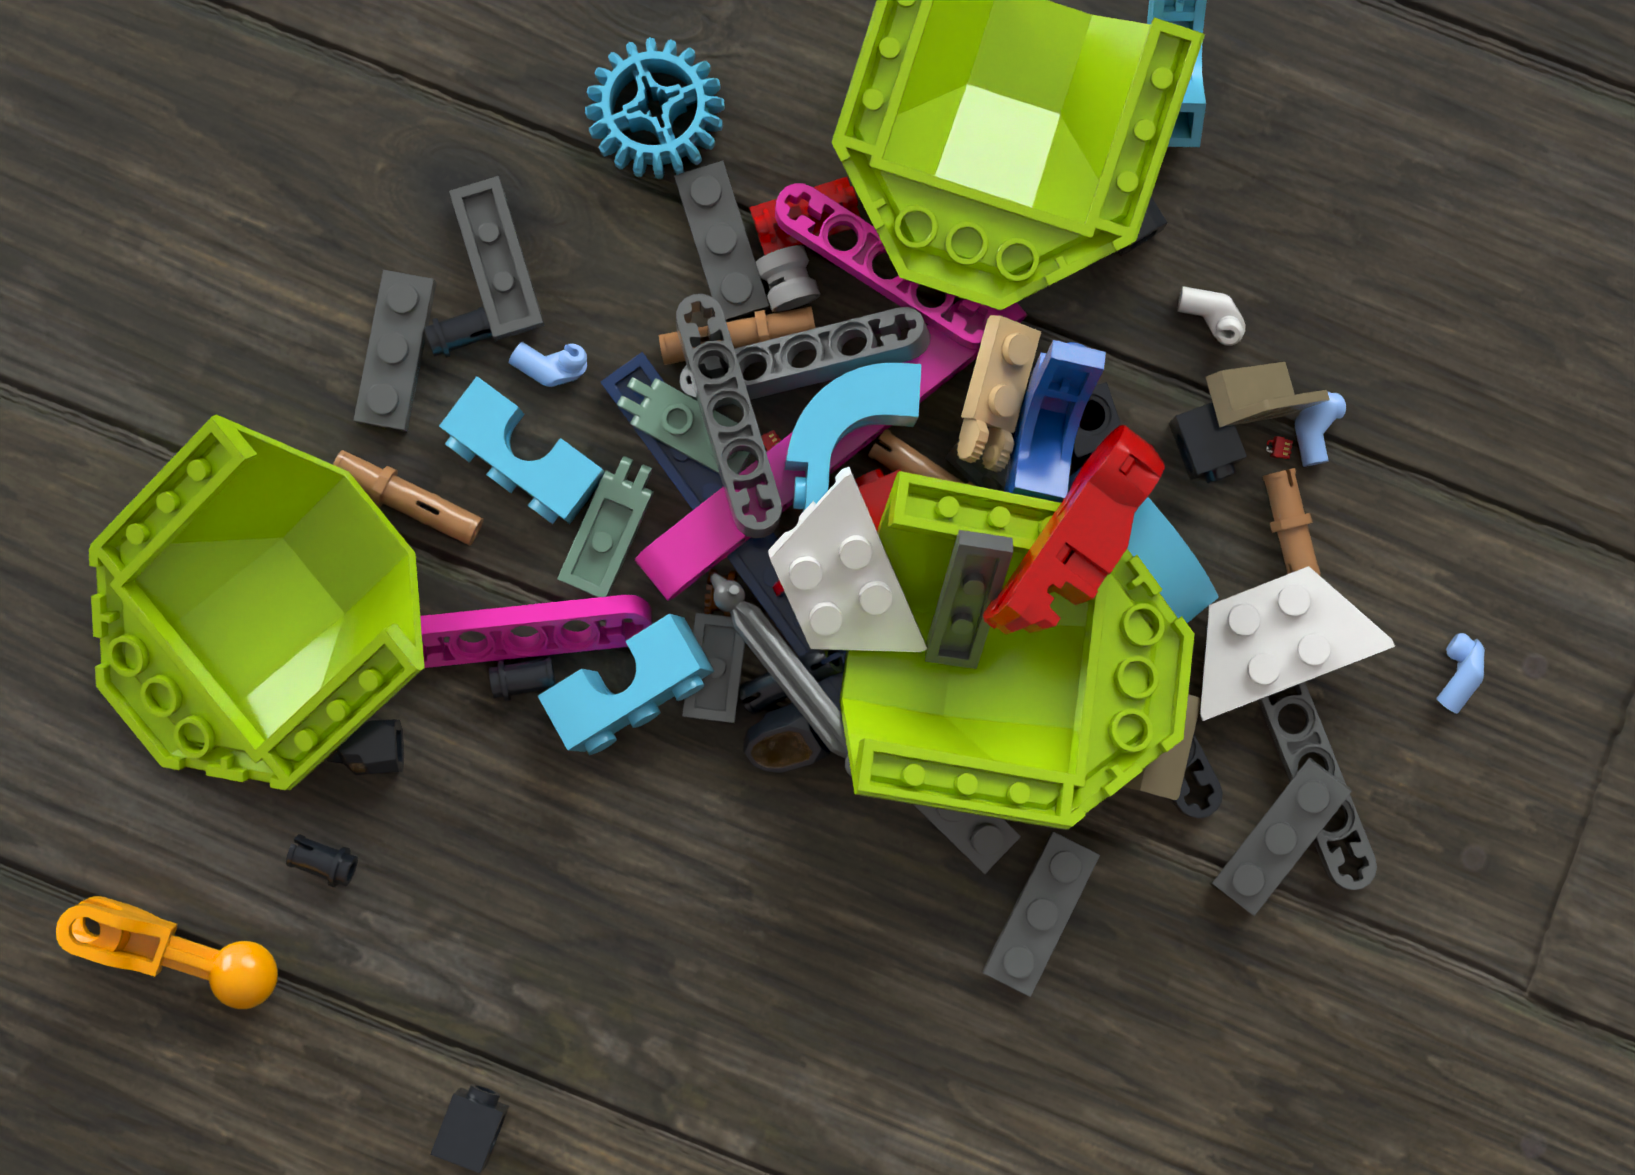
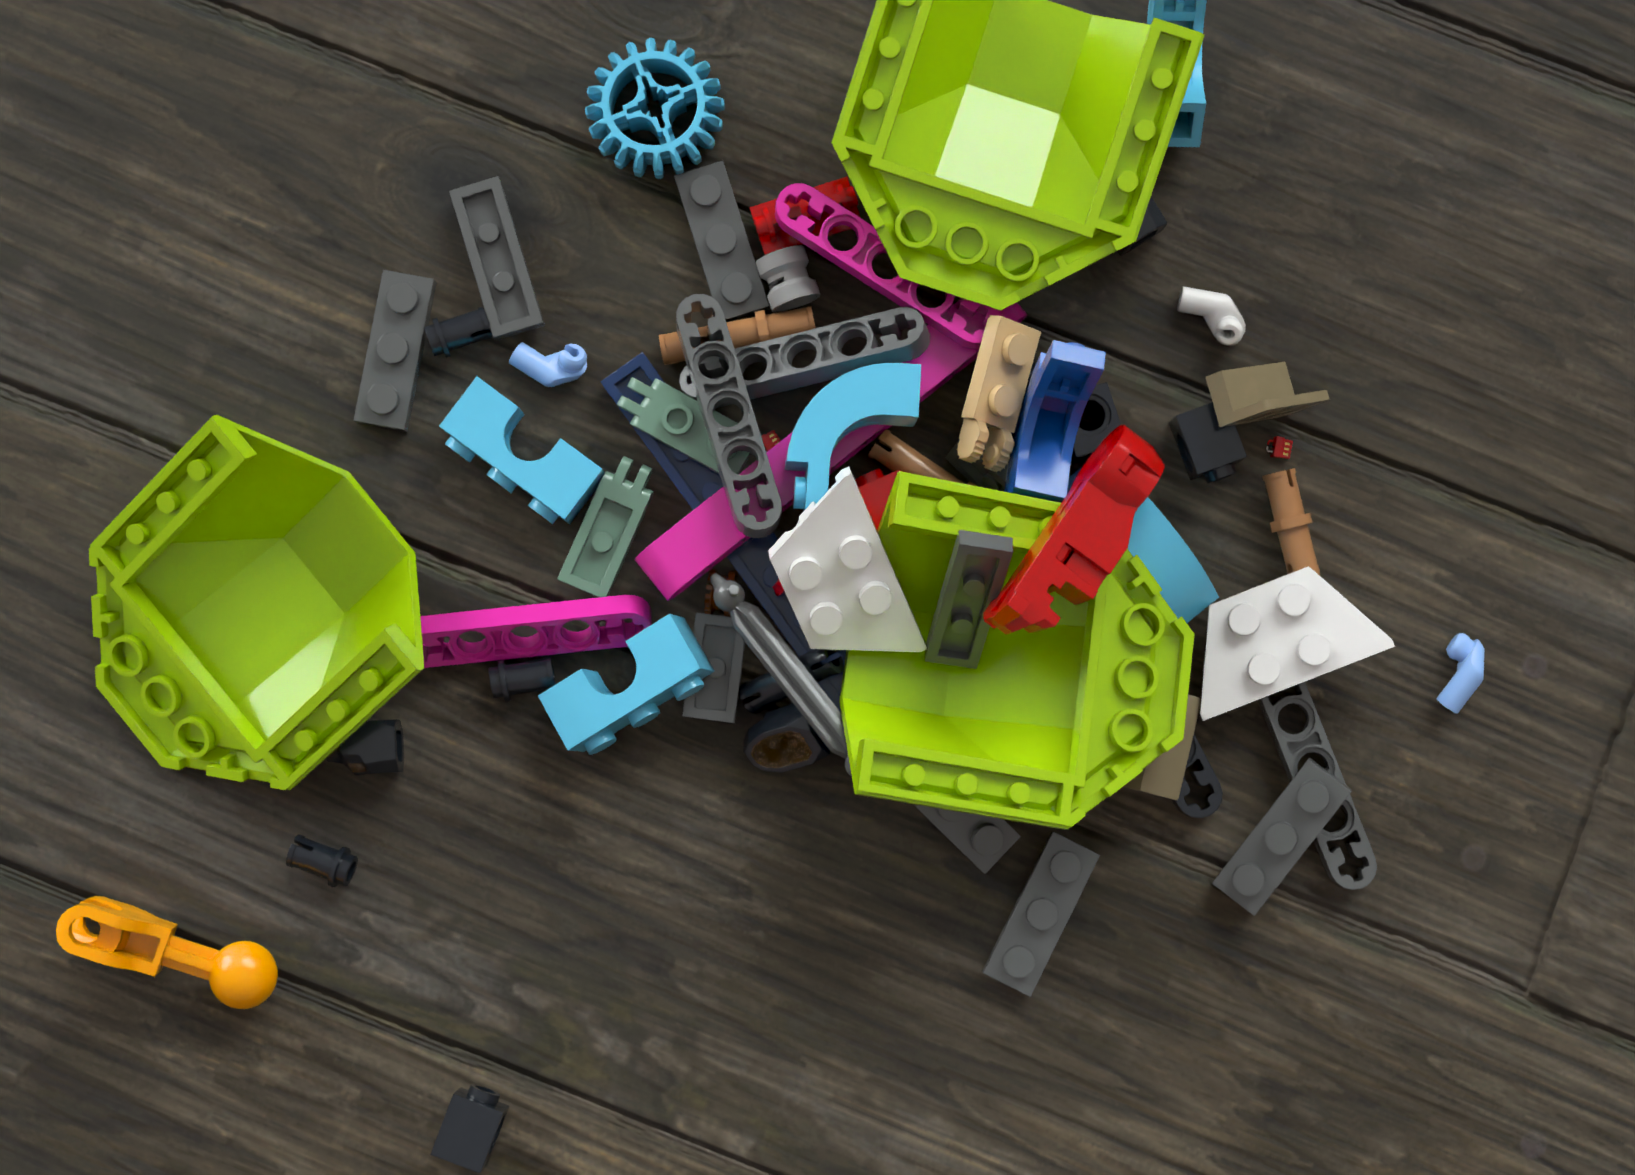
(389, 489): medium nougat pin -> none
(1311, 426): light blue arm -> none

